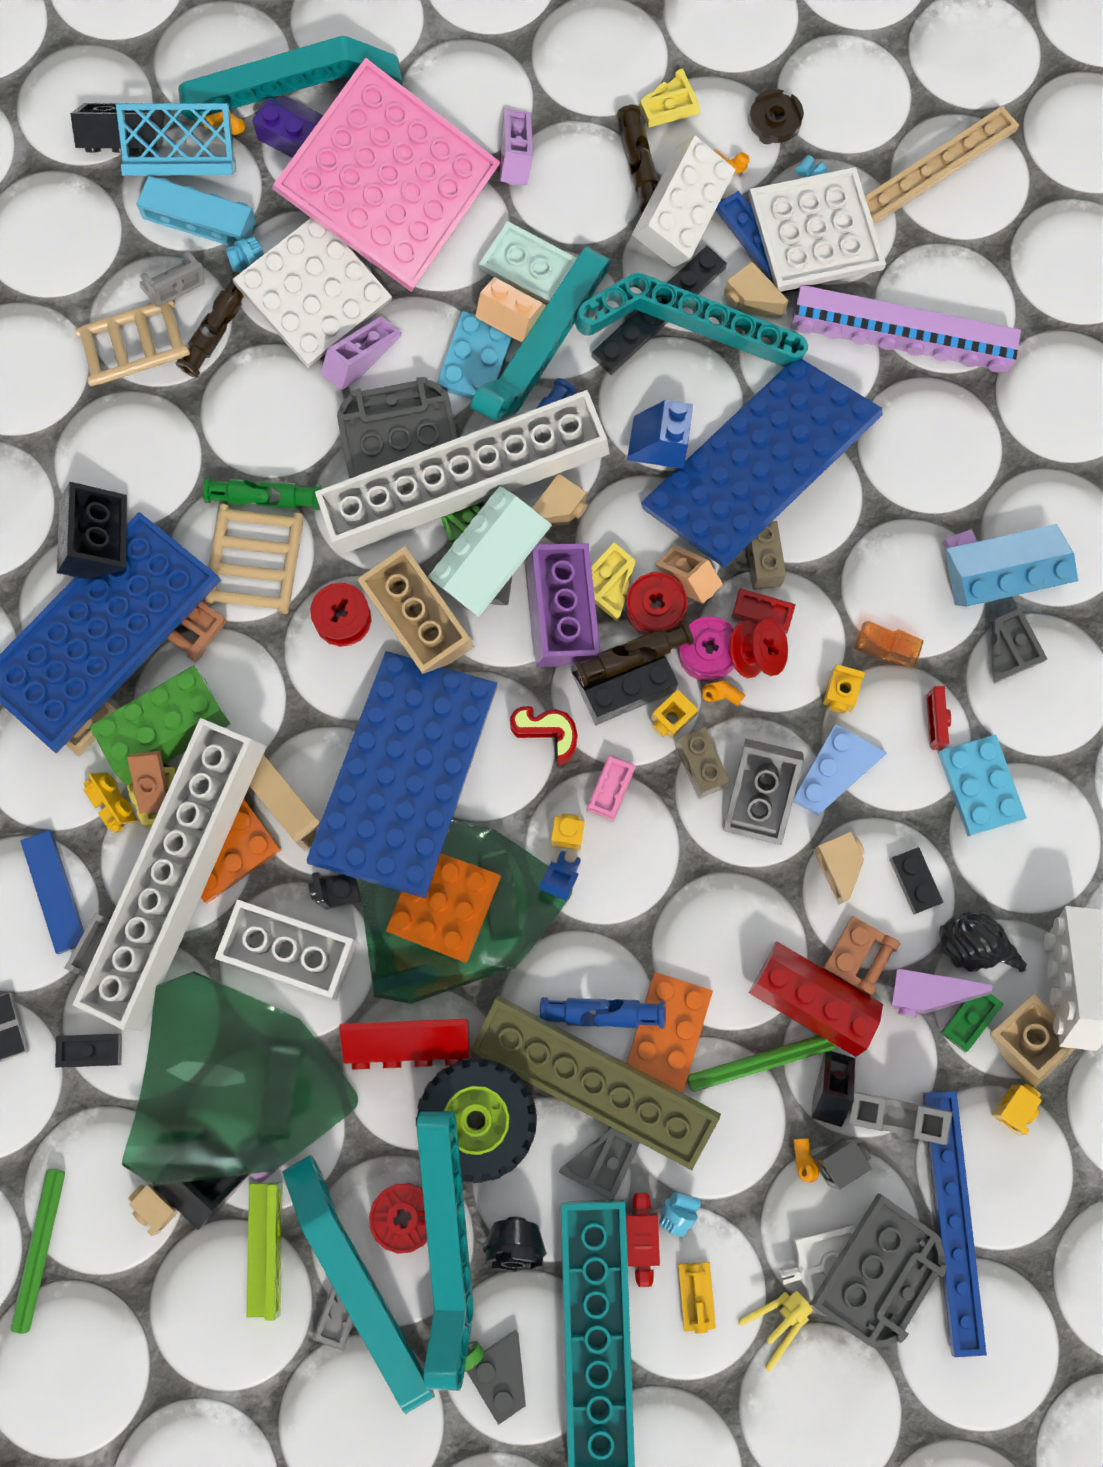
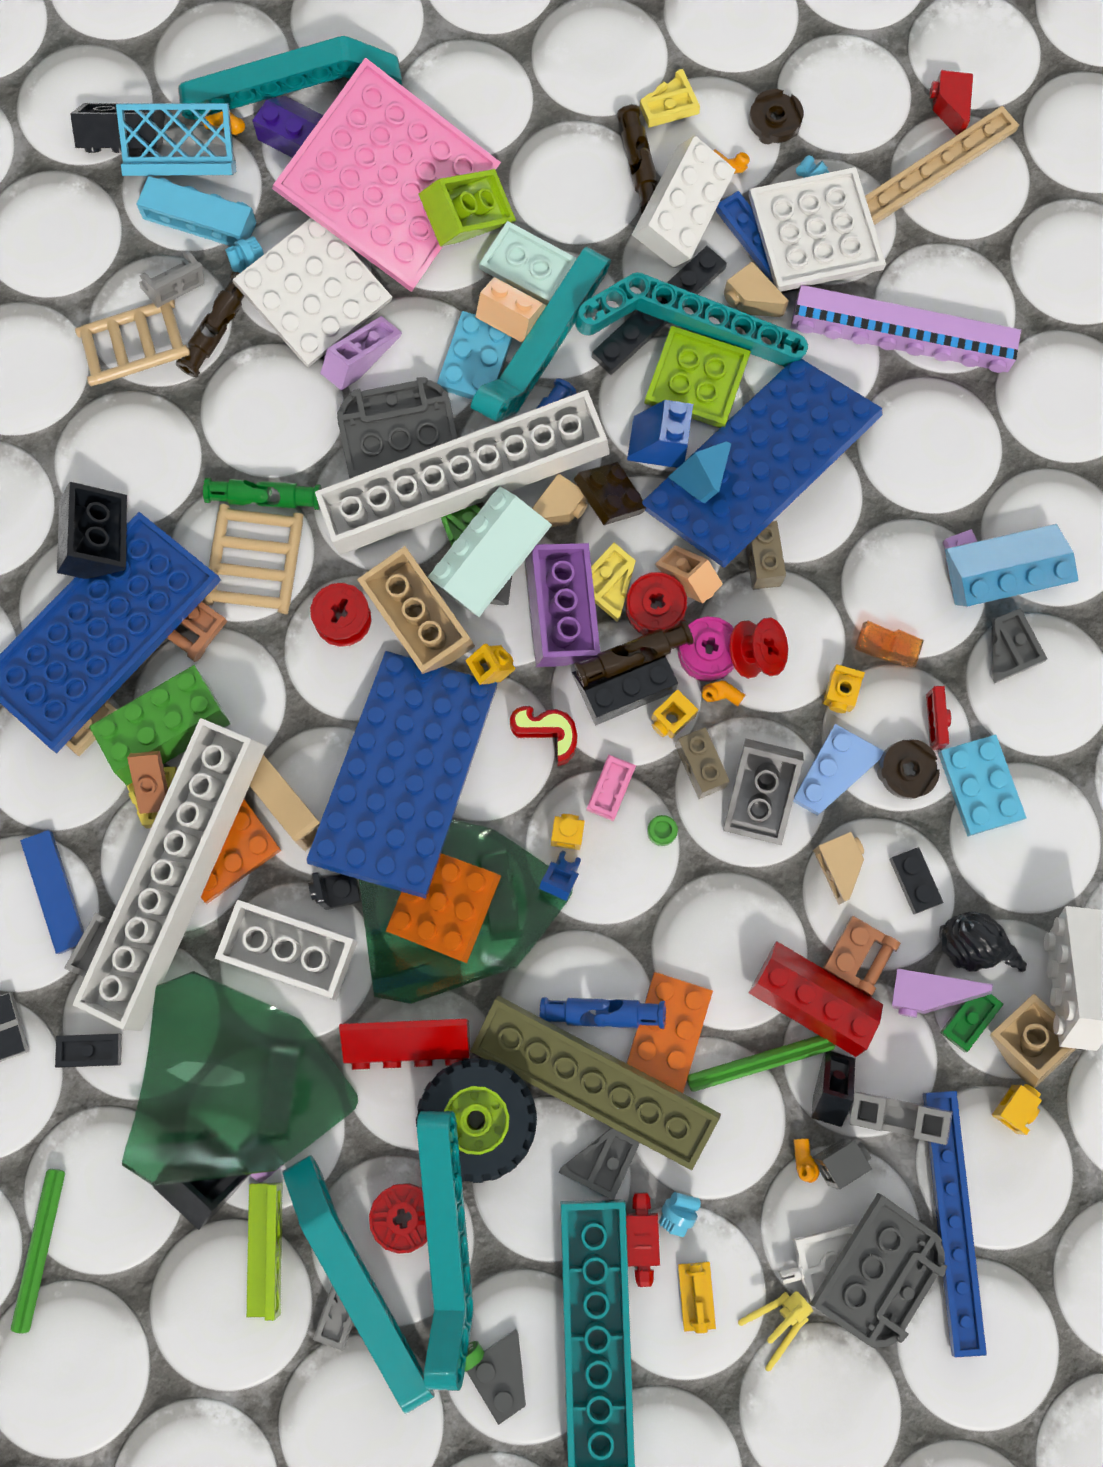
(103, 789): yellow hinge -> none
(151, 1208): tan brick -> none
(466, 206): none -> lime slope
(498, 661): none -> yellow brick
(514, 1245): black cone -> none
(516, 147): lavender slope -> none
(610, 493): none -> dark brown plate
(662, 830): none -> bright green tile
(698, 373): none -> lime plate
(703, 472): none -> dark azure slope
(756, 606): red plate -> none
(925, 769): none -> dark brown plate
(953, 99): none -> red slope

